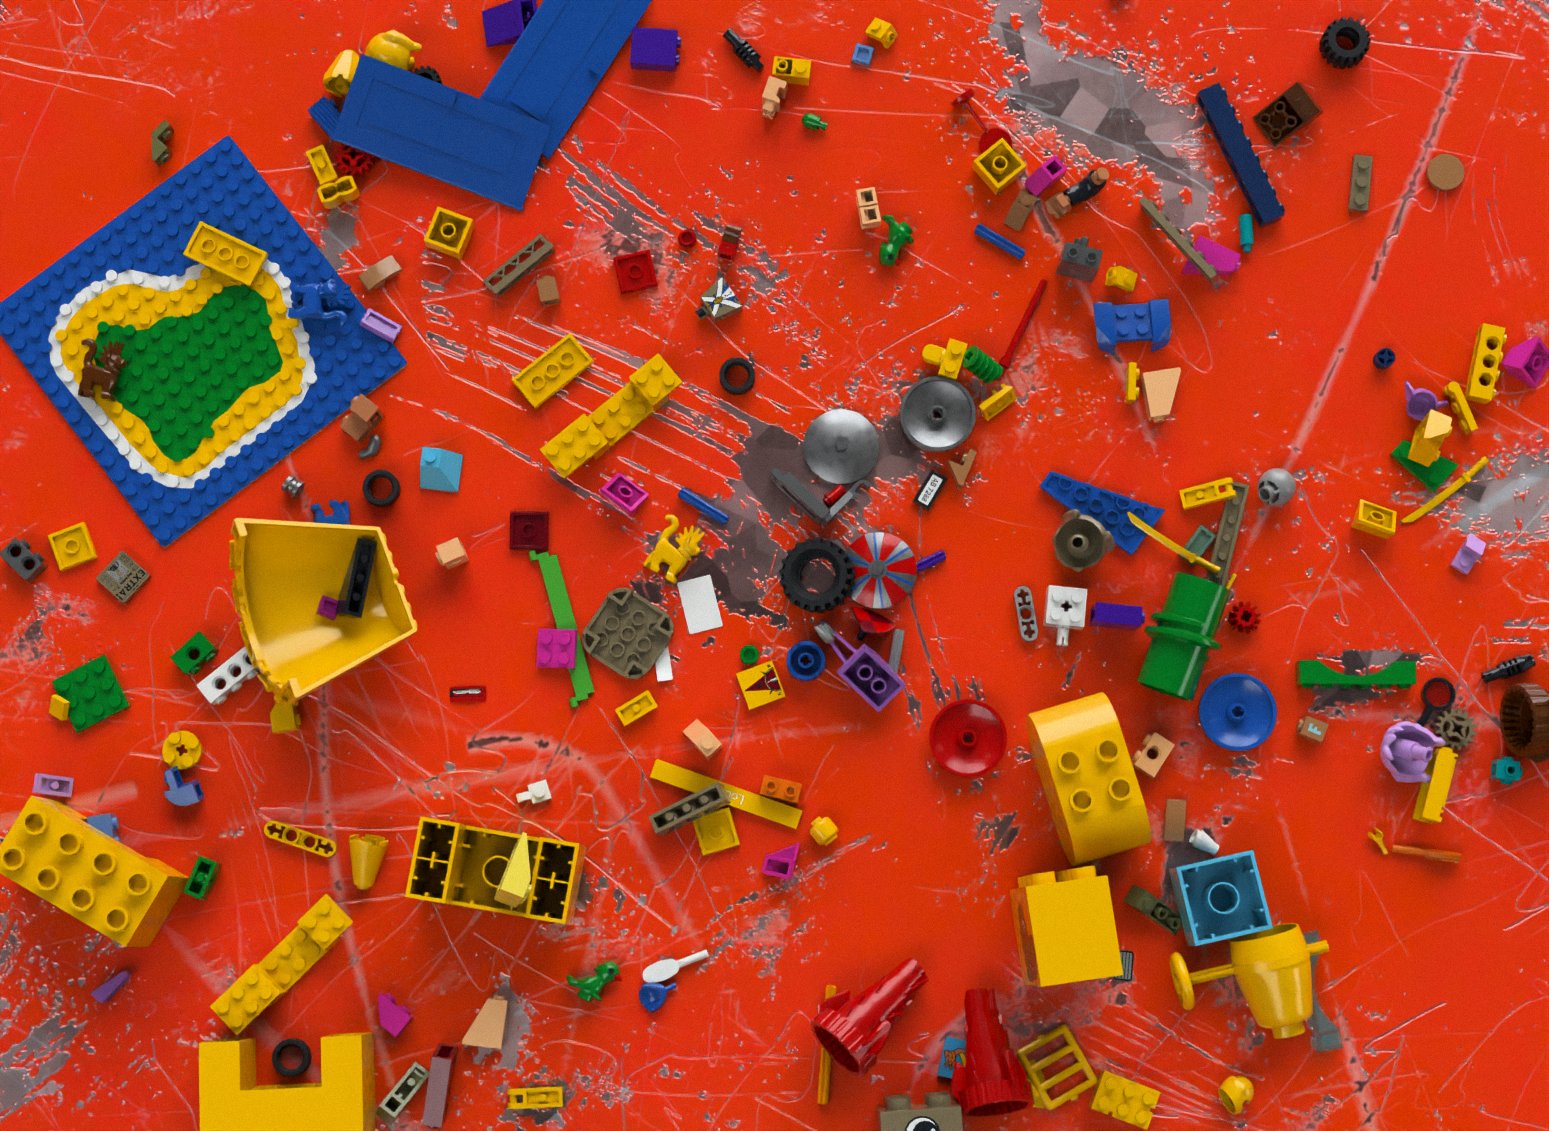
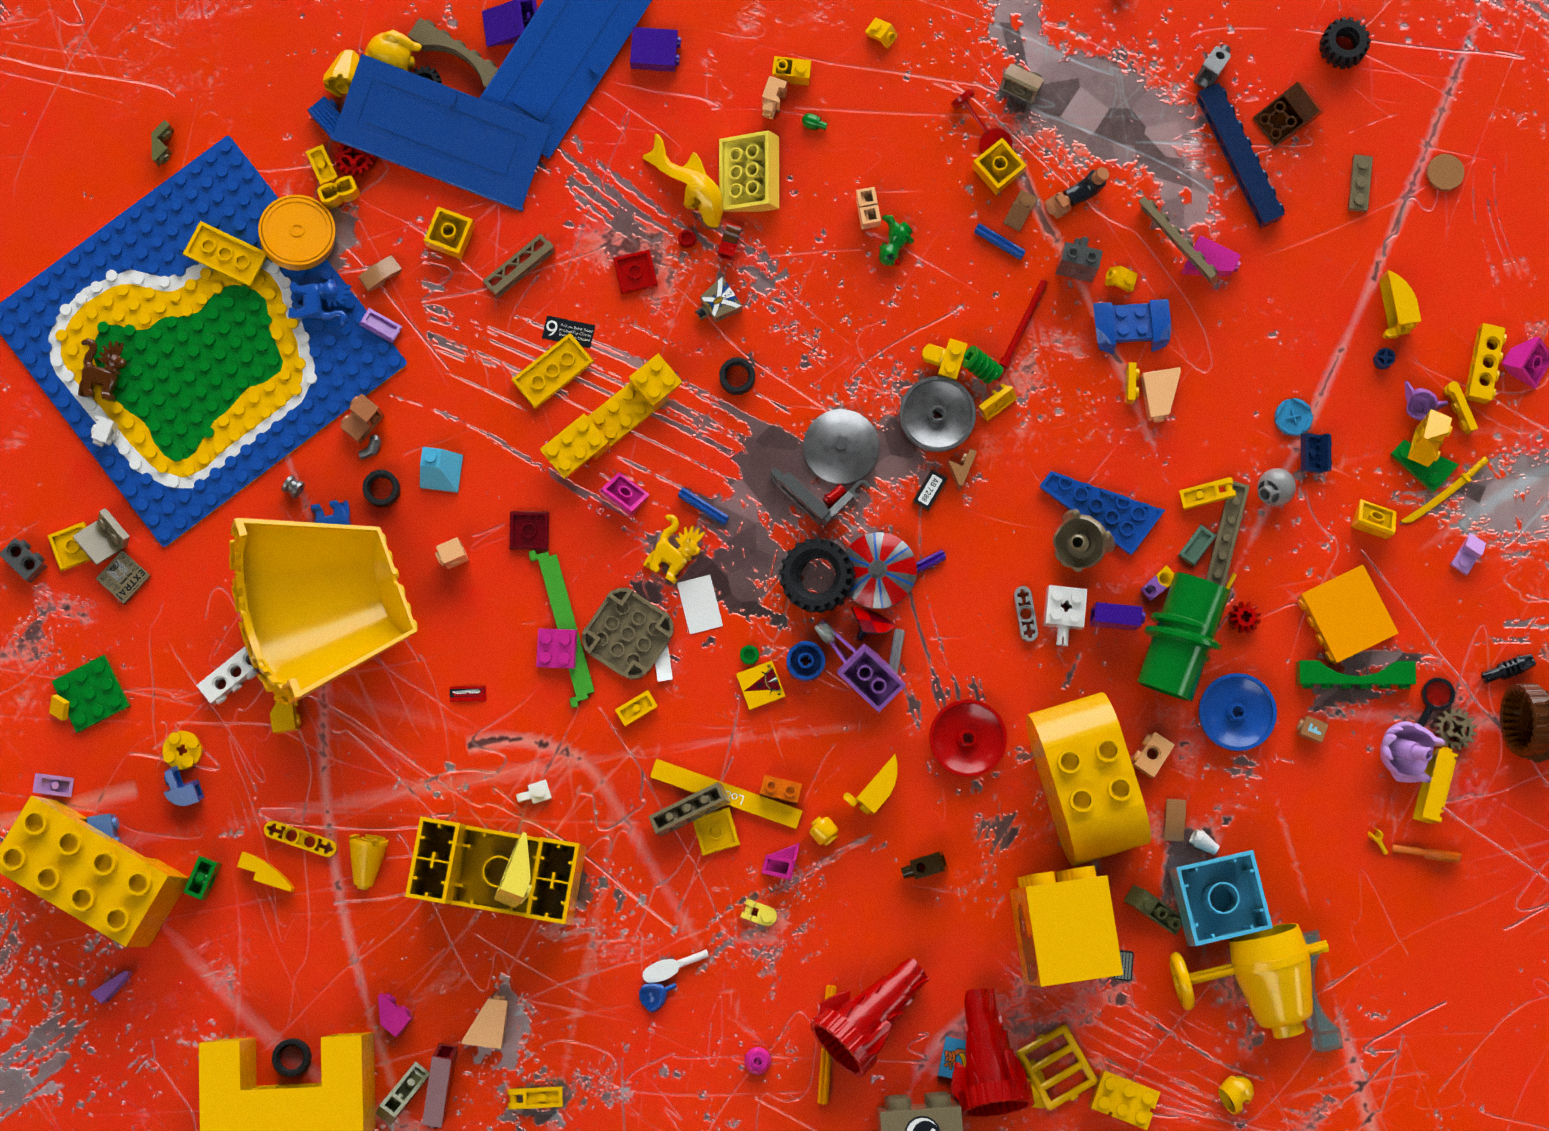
(102, 538): none -> bracket
(103, 431): none -> white brick
(183, 656): green brick -> none
(265, 872): none -> yellow slope
(288, 962): yellow bracket -> none
(296, 232): none -> light orange brick
(327, 607): magenta tile -> none
(356, 581): black slope -> none
(441, 41): none -> dark tan arch
(548, 291): medium nougat brick -> none
(558, 328): none -> black sticker
(592, 985): green animal -> none
(699, 185): none -> yellow piece
(703, 739): light nougat slope -> none
(744, 50): black hinge -> none
(749, 172): none -> light yellow slope
(762, 1056): none -> dark pink cone
(766, 915): none -> light yellow plate
(862, 55): medium blue tile -> none
(877, 790): none -> yellow piece
(933, 864): none -> dark brown torso
(1021, 83): none -> dark tan slope
(1045, 176): dark pink slope -> none
(1158, 583): none -> leg
(1192, 557): yellow sword -> none
(1215, 63): none -> dark grey torso
(1246, 232): teal cylinder -> none
(1293, 417): none -> dark azure tile
(1316, 453): none -> dark blue bracket
(1347, 614): none -> light orange brick
(1399, 305): none -> yellow piece
(1506, 770): teal brick -> none

